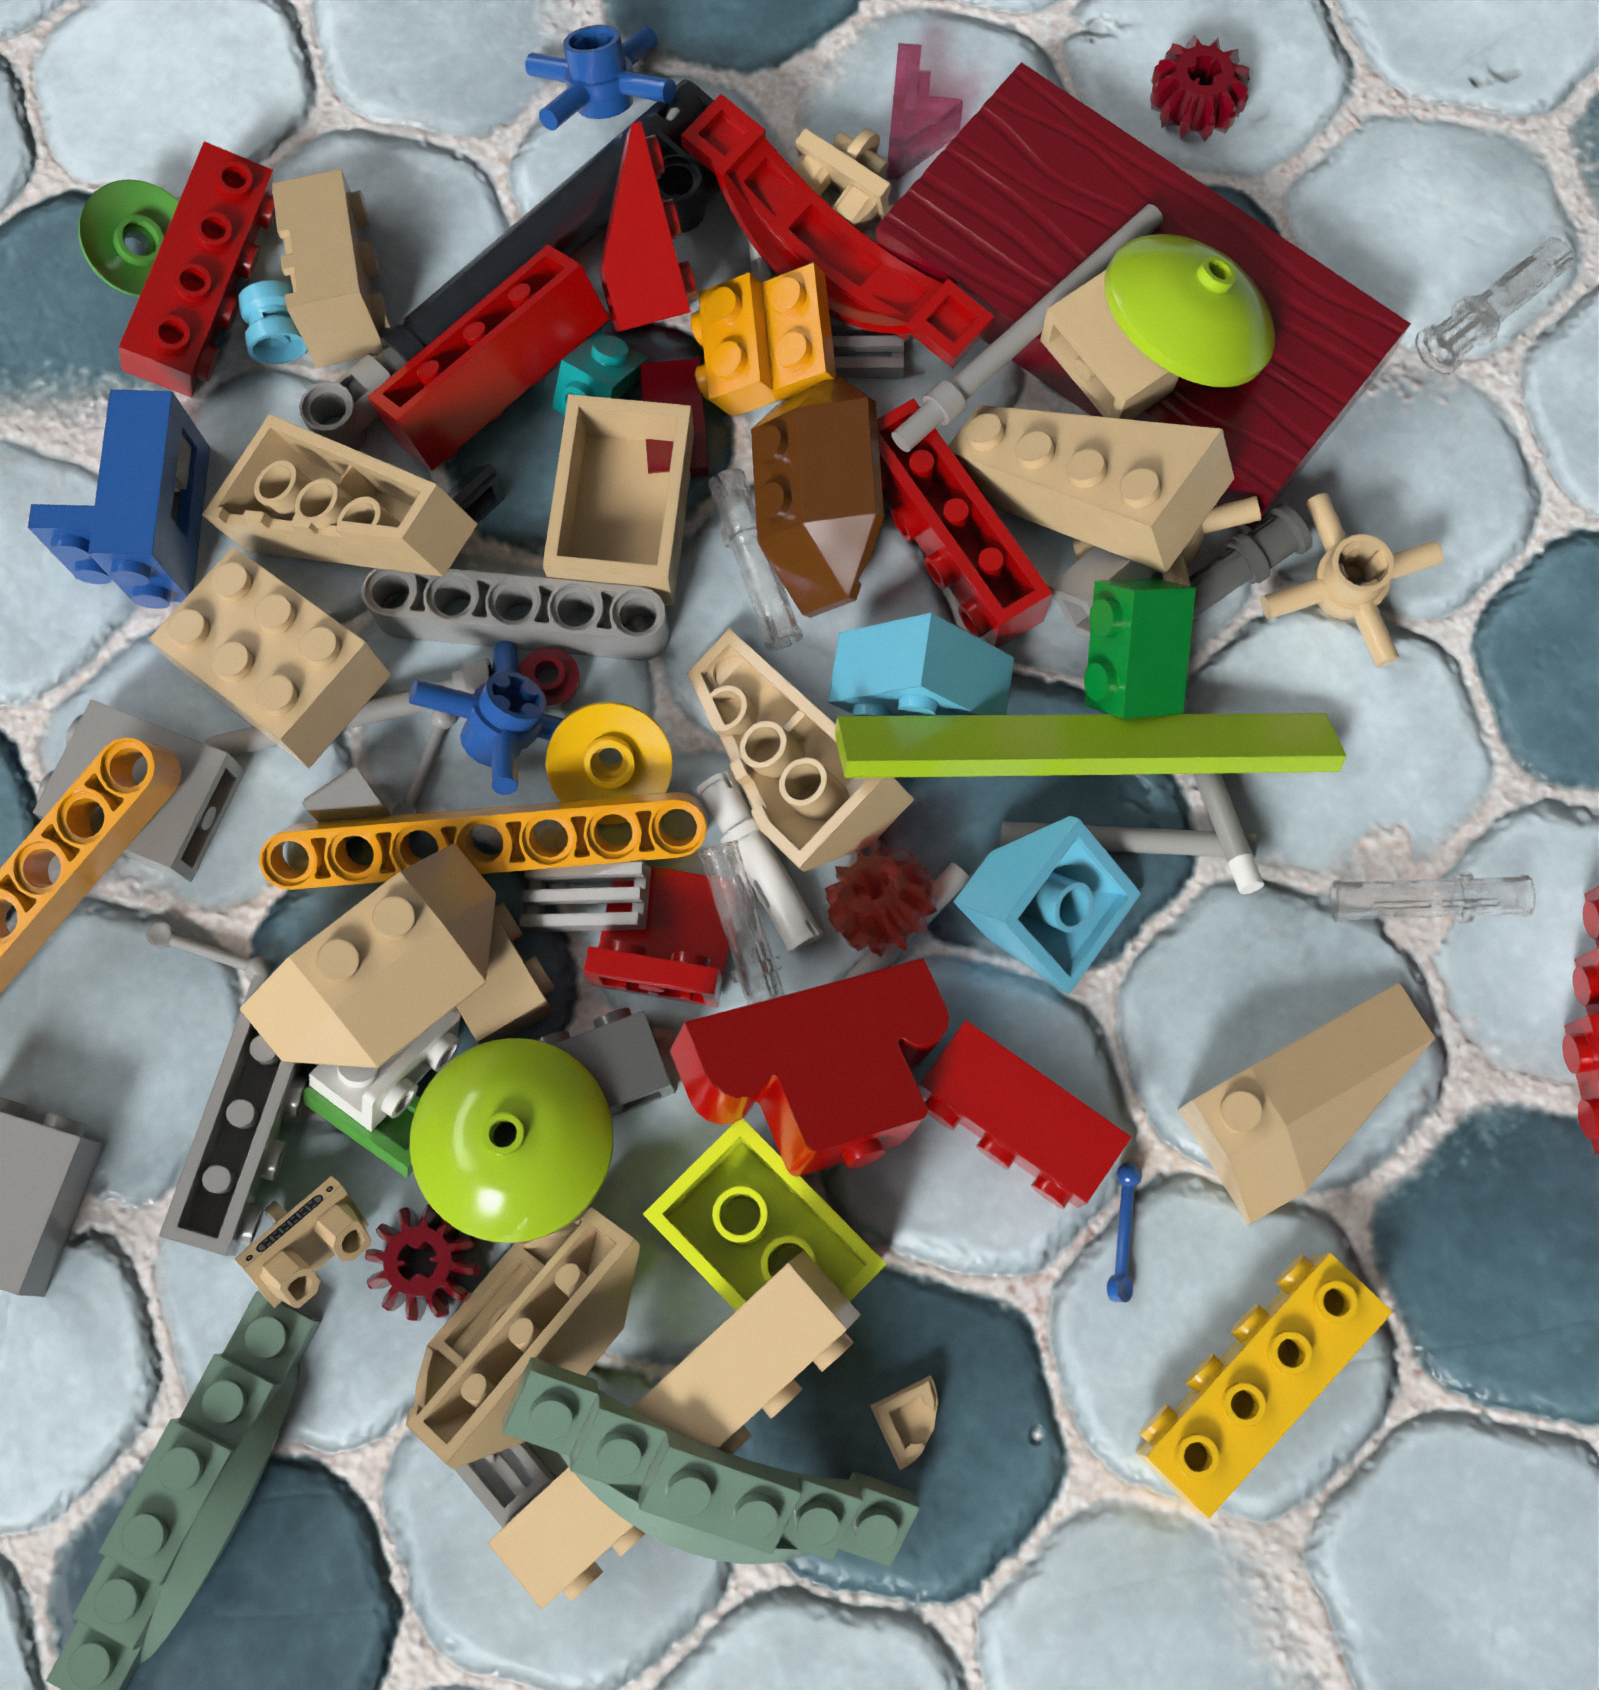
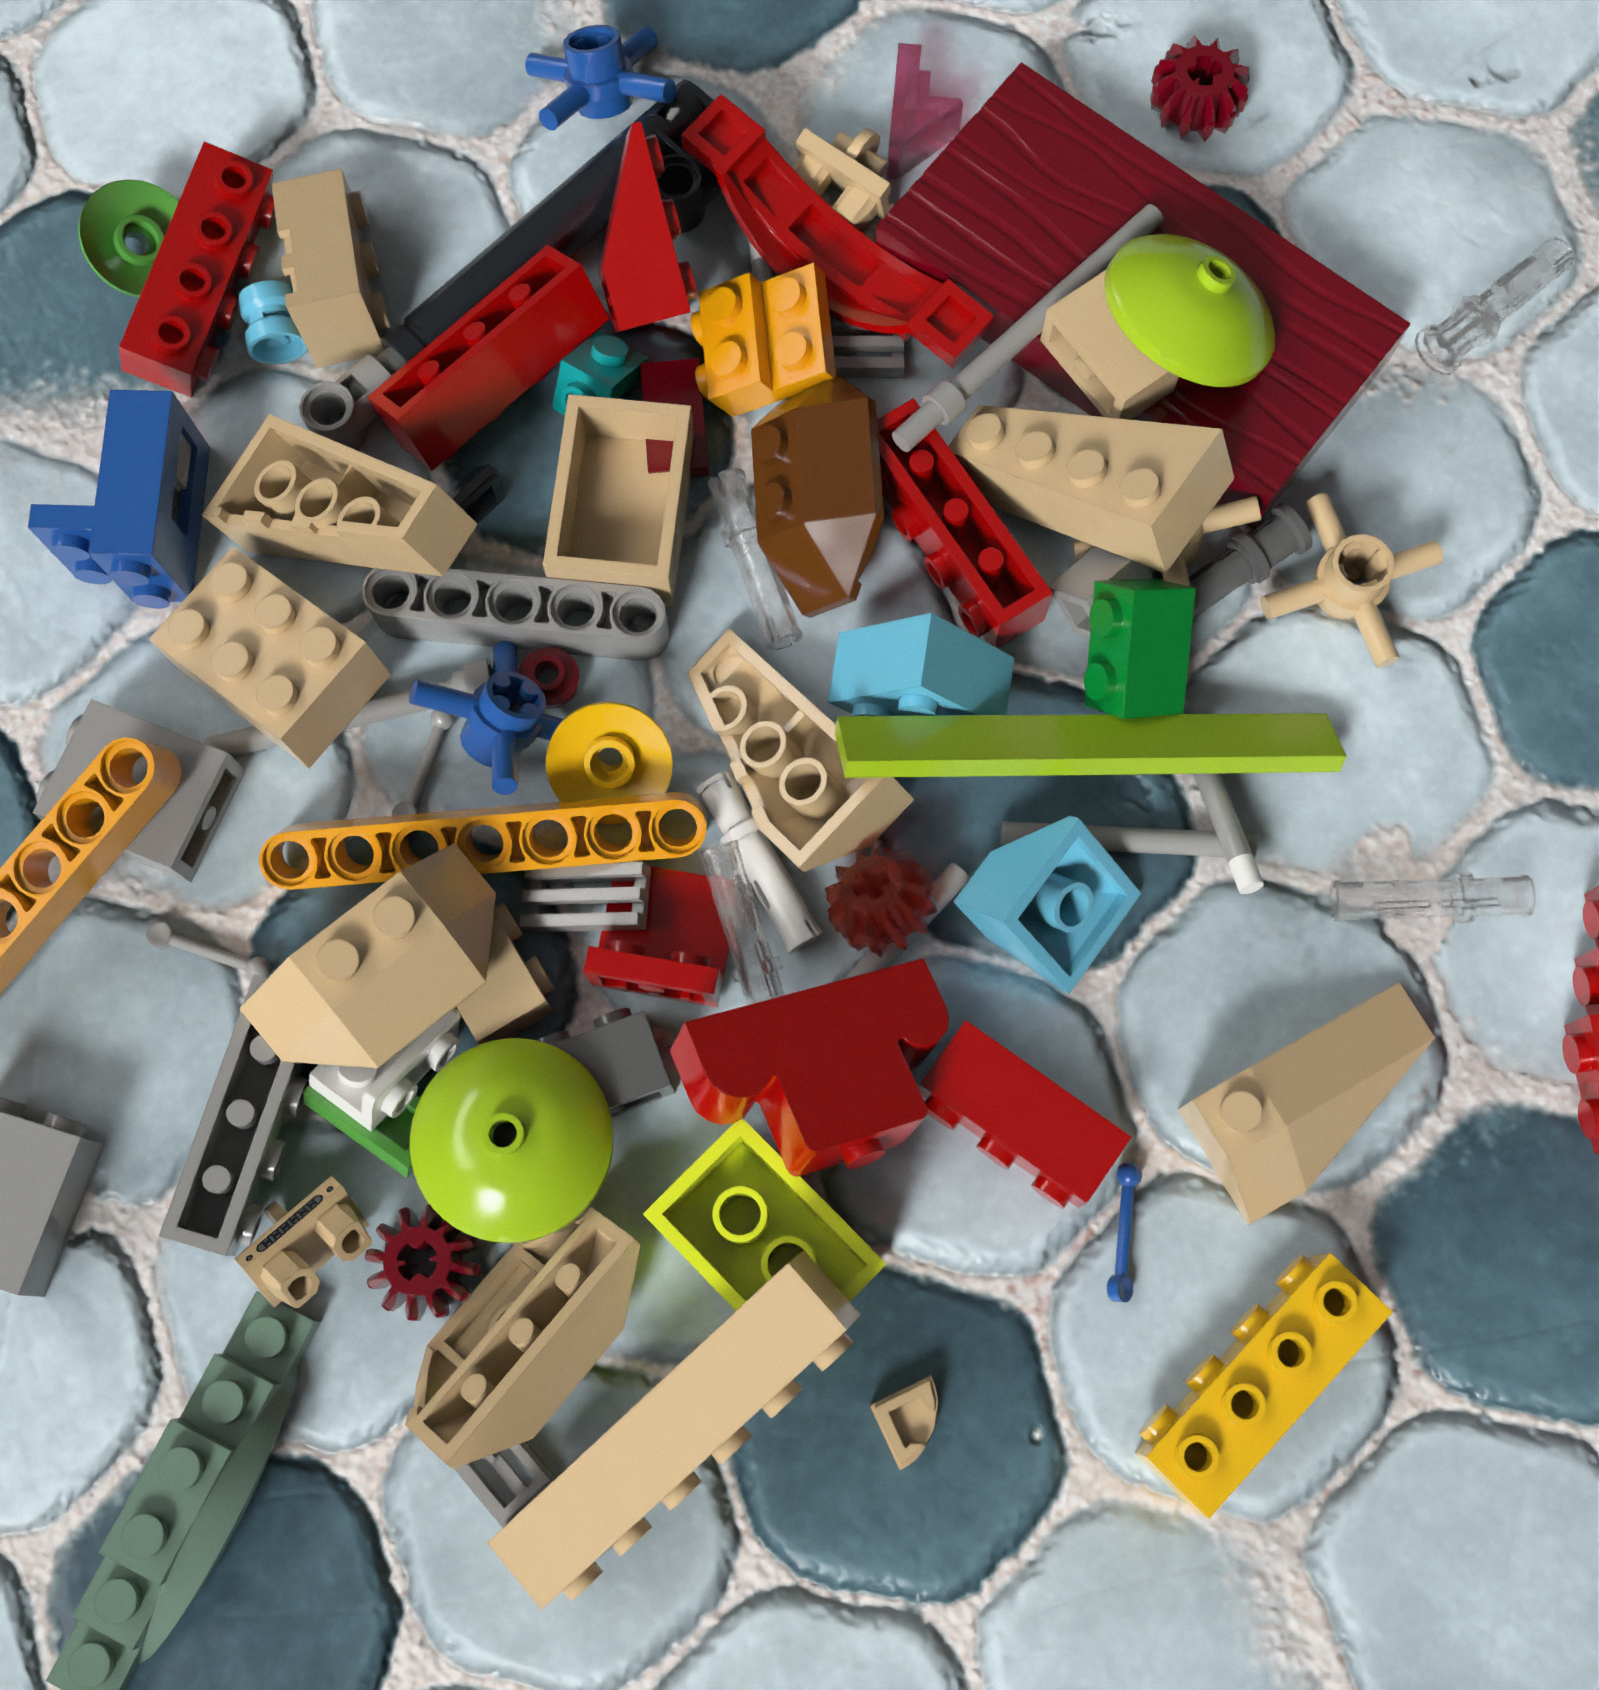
(345, 798): light grey slope -> none
(698, 1493): sand green piece -> none

